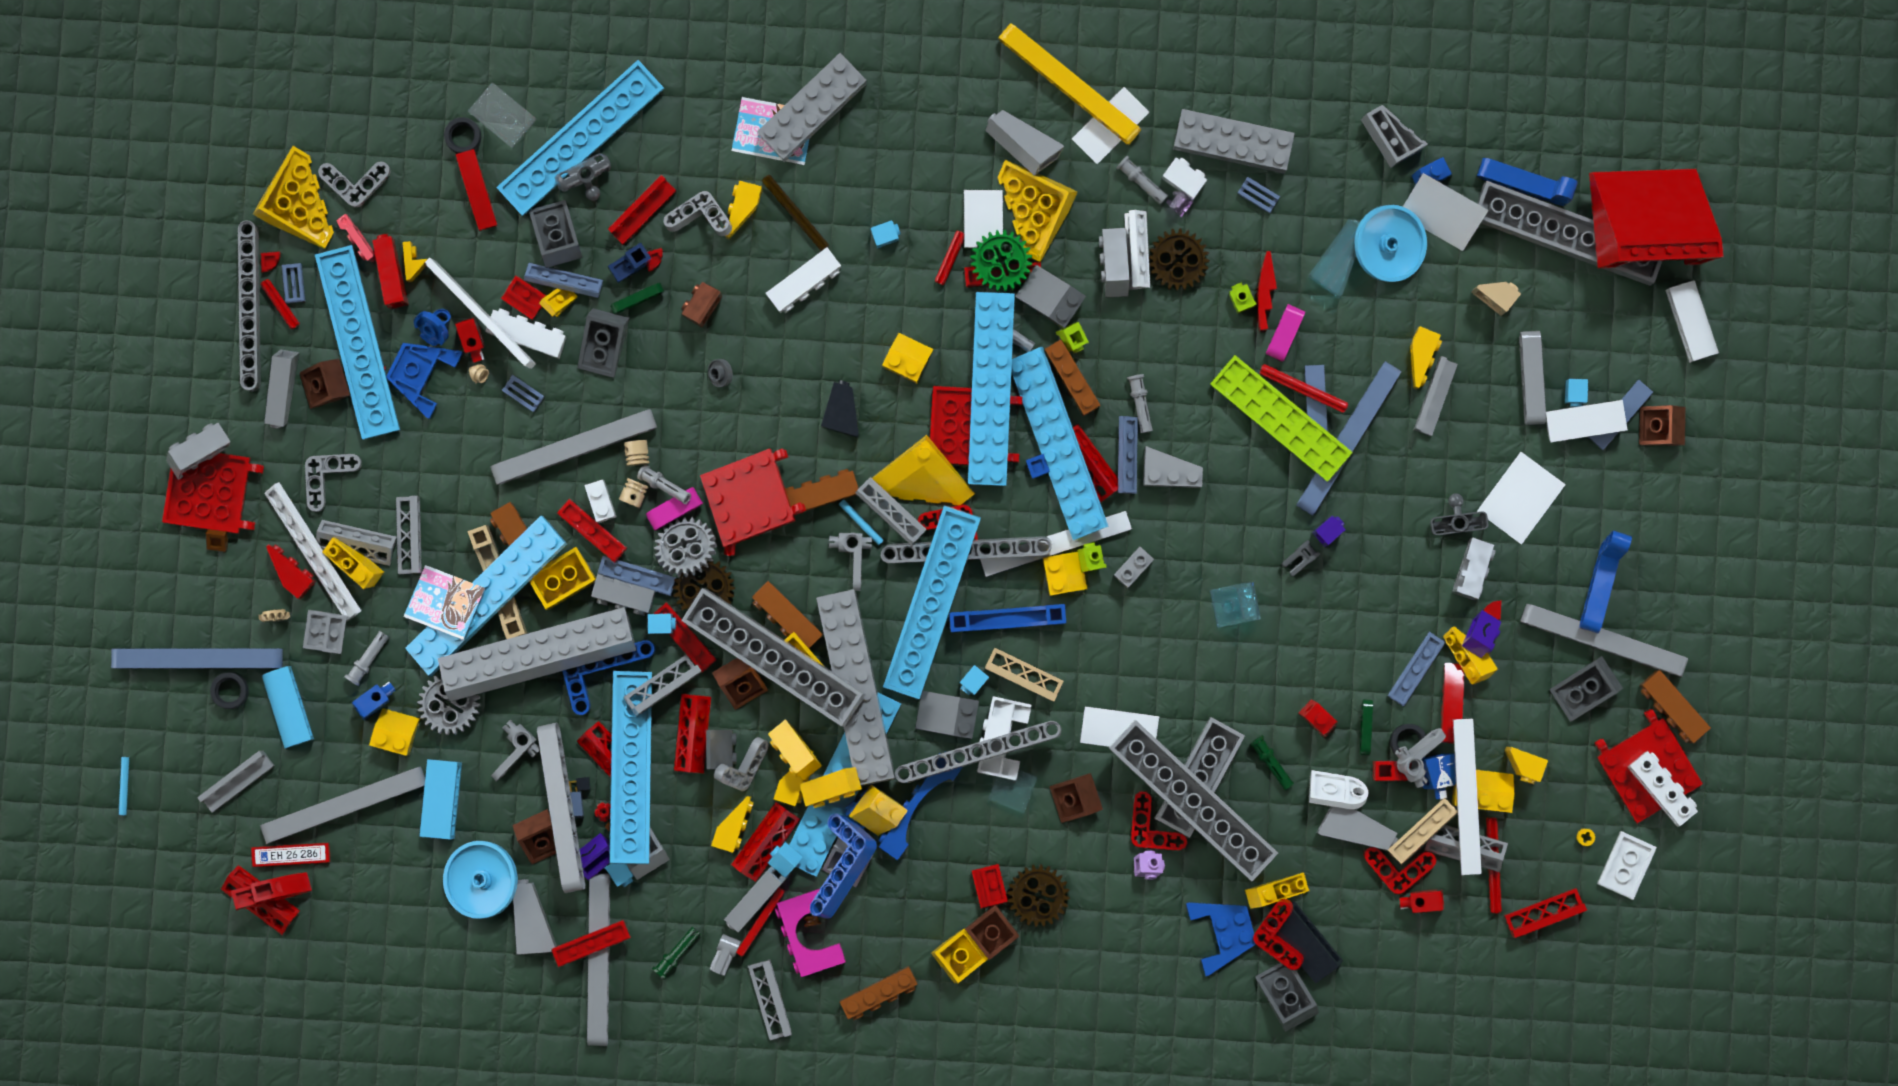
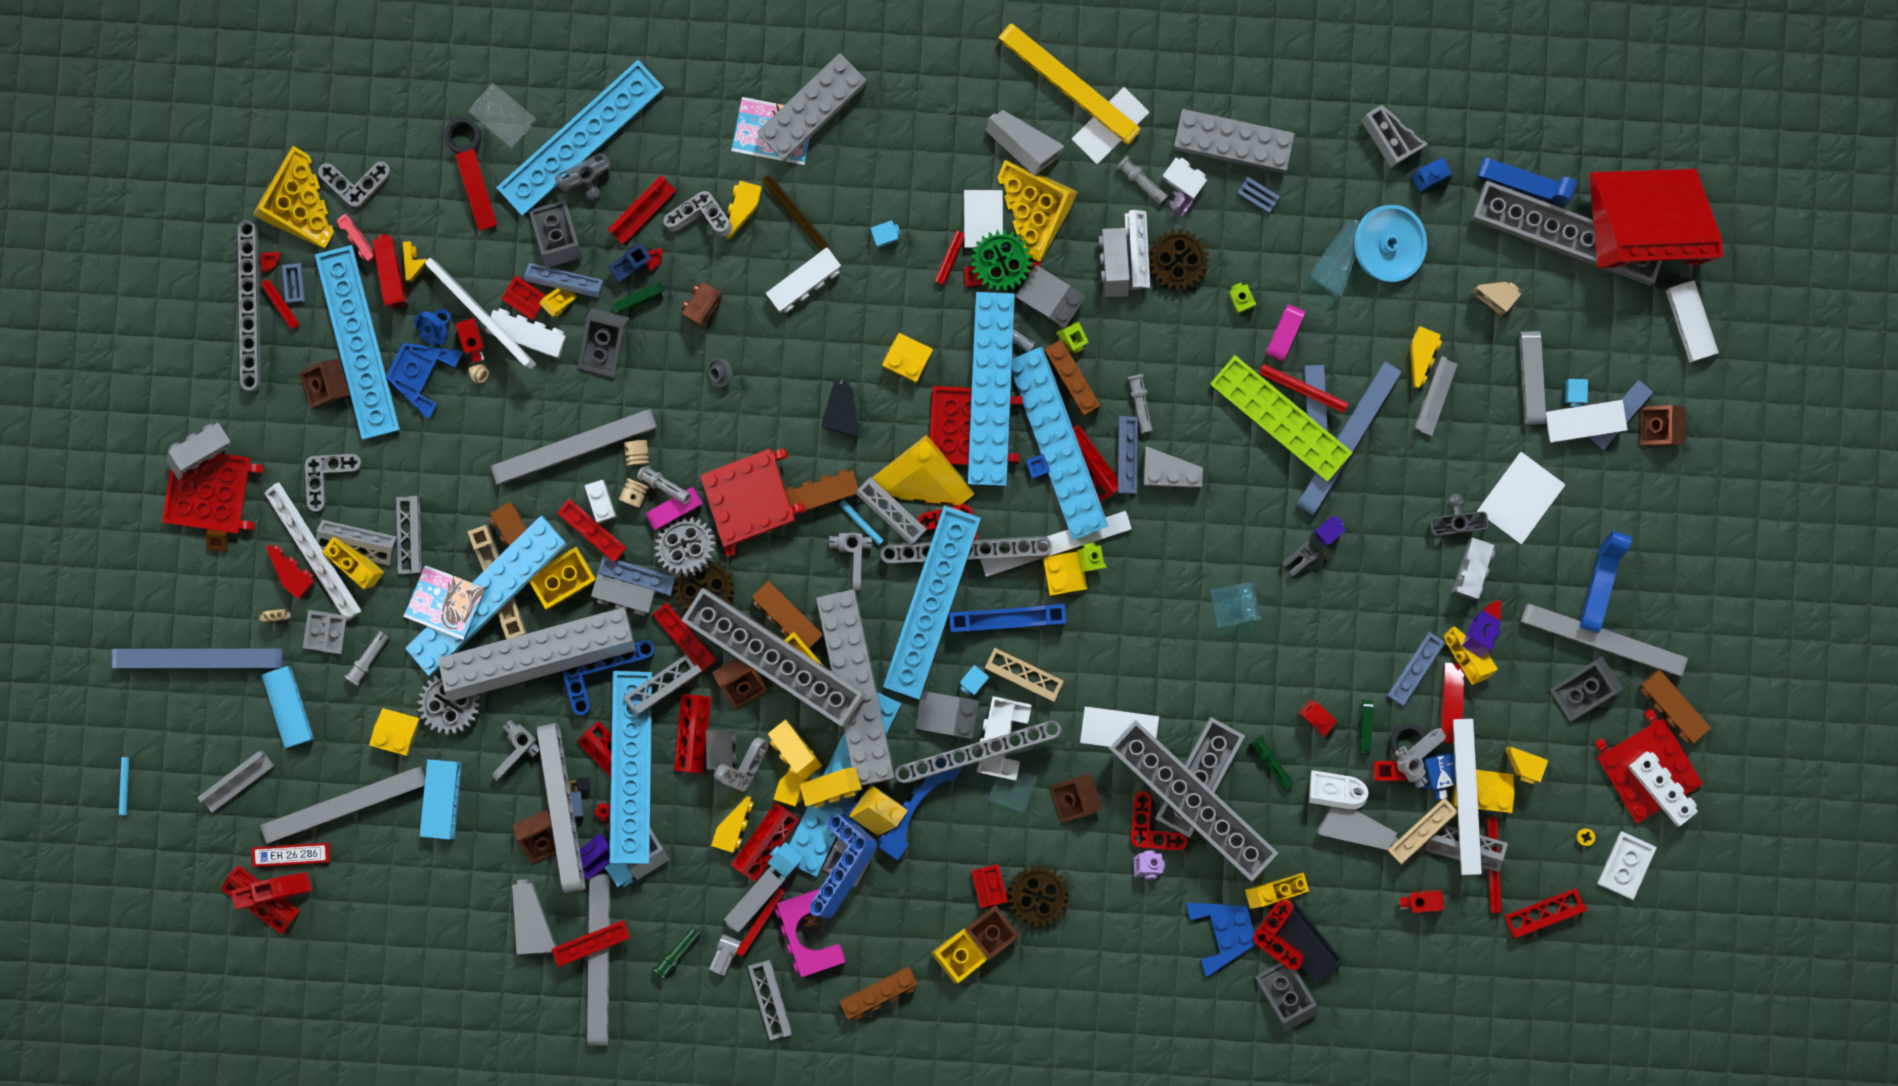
(215, 694): black tyre -> none
(281, 387): light grey slope -> none
(366, 706): blue torso -> none
(480, 879): medium azure dish -> none
(536, 402): sand blue tile -> none
(661, 623): medium azure brick -> none
(1133, 567): light grey brick -> none
(1266, 284): red slope -> none
(1394, 874): red beam -> none
(1445, 211): white sticker -> none

